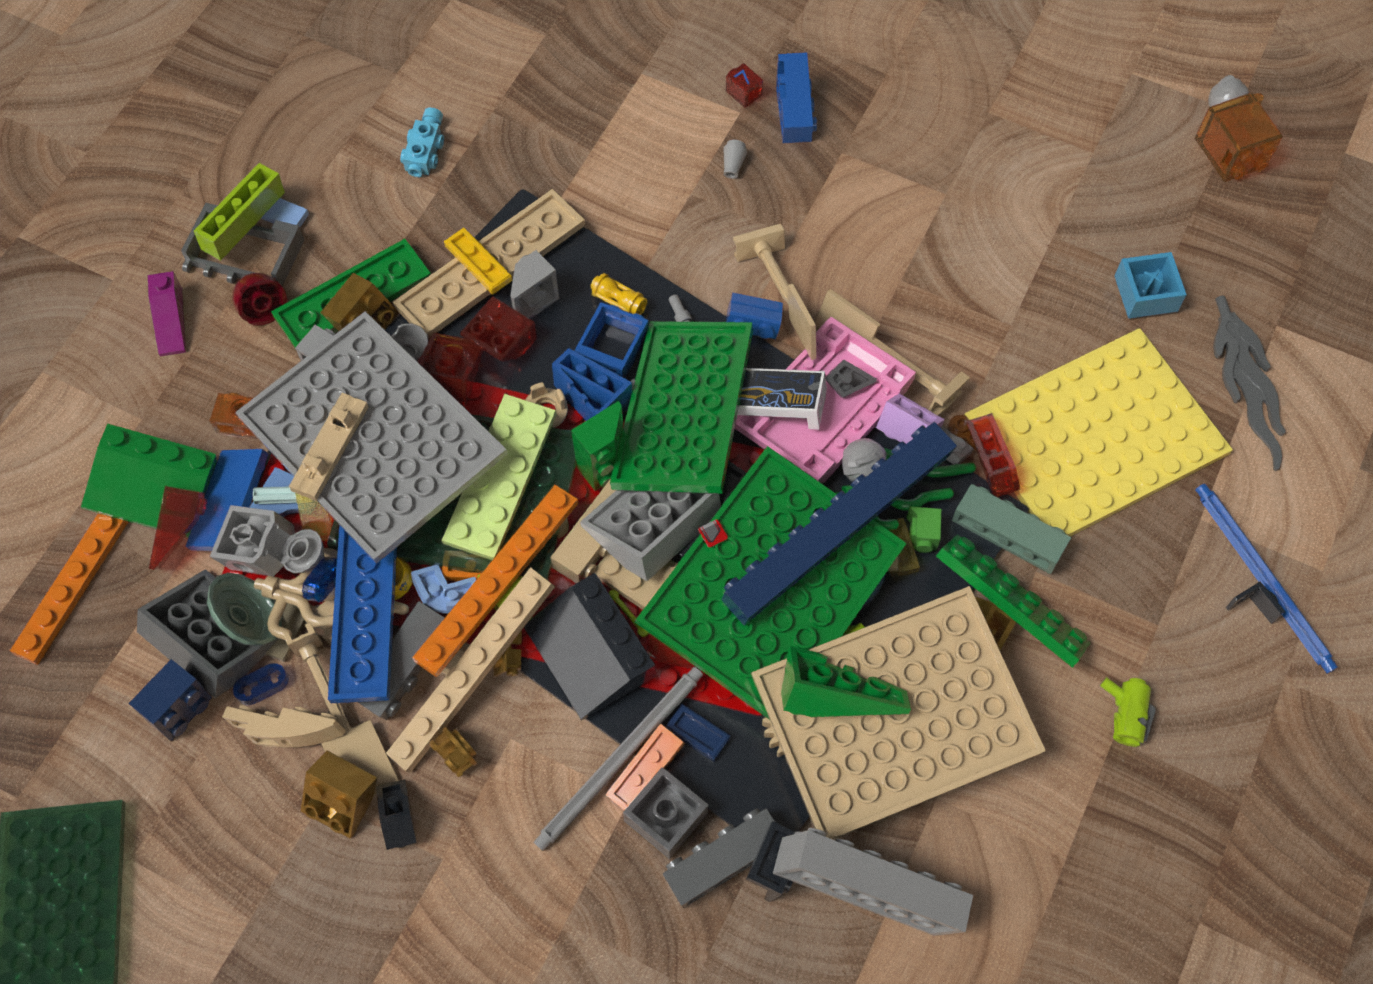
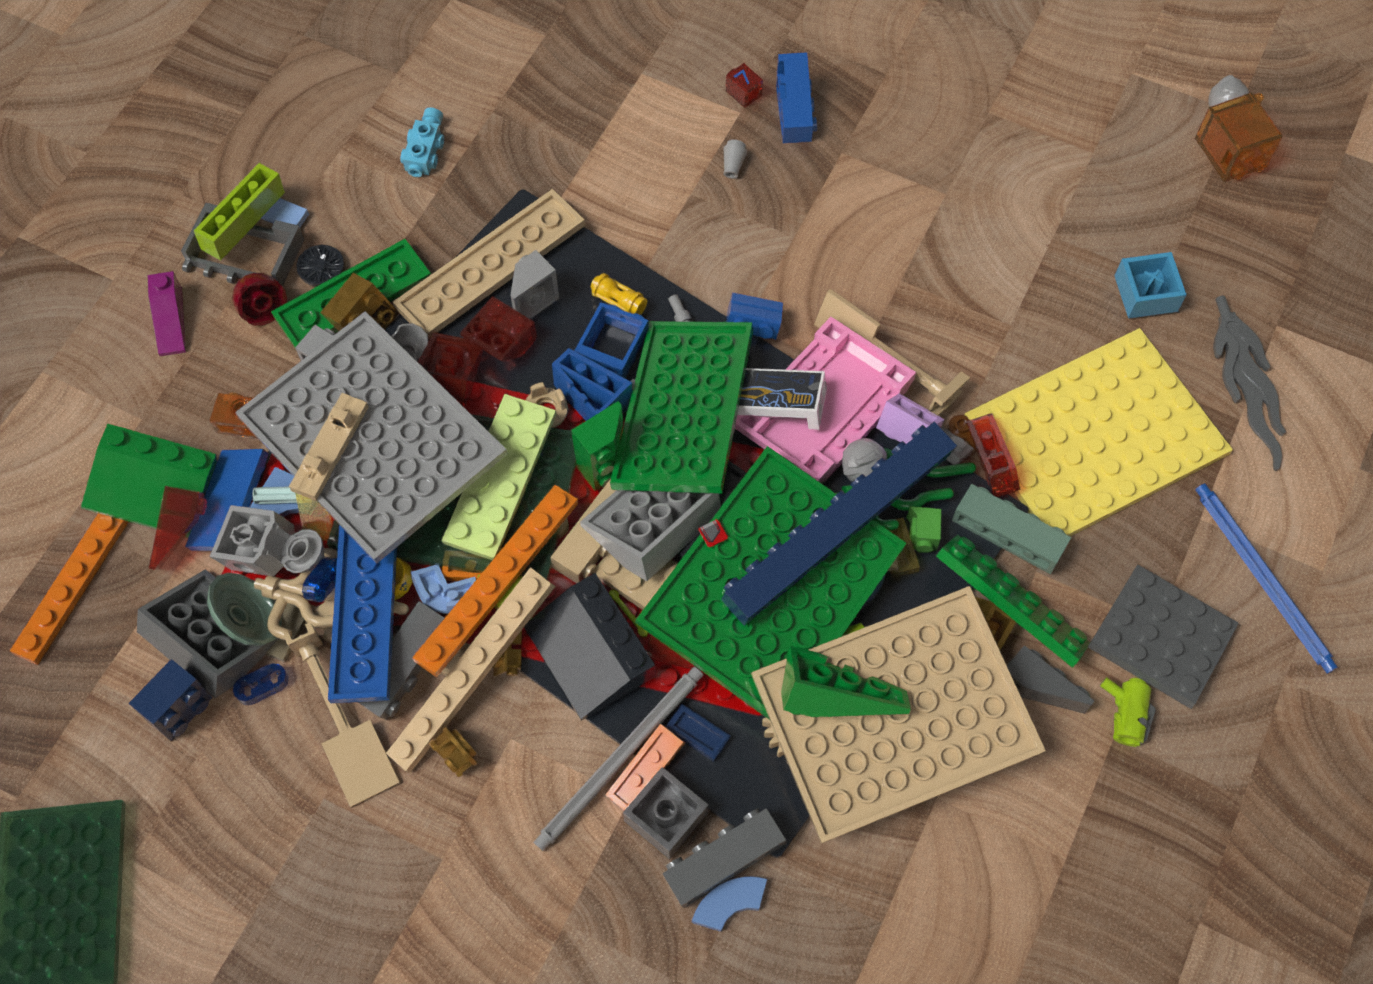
(285, 730): tan slope -> none
(319, 264): none -> black wheel
(337, 793): pearl gold slope -> none
(395, 814): black slope -> none
(478, 261): yellow tile -> none
(728, 899): none -> medium blue tile
(761, 245): tan piece -> none
(763, 866): black bracket -> none
(848, 378): dark grey piece -> none
(873, 882): light grey brick -> none
(1045, 684): none -> dark grey slope
(1163, 636): none -> dark grey plate
(1263, 599): black bracket -> none

